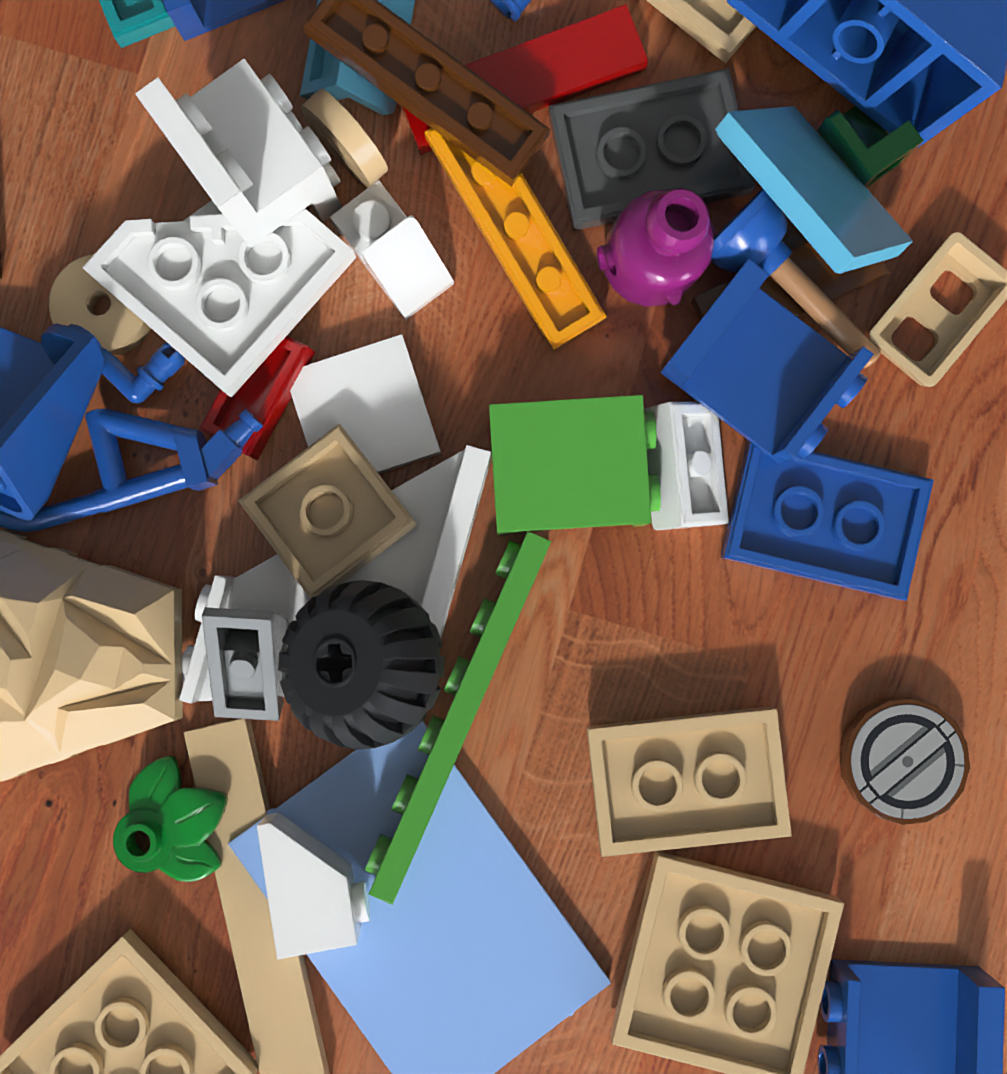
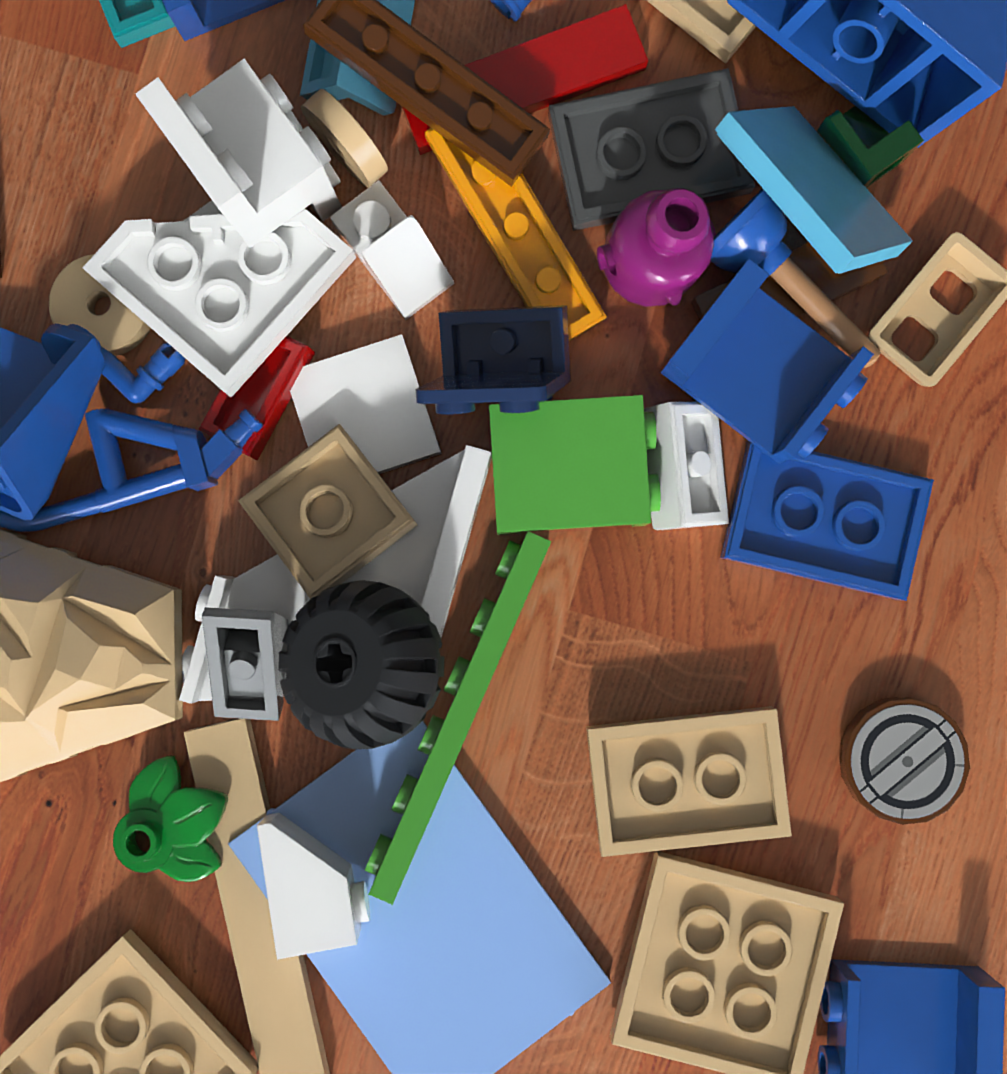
(500, 357): none -> dark blue bracket

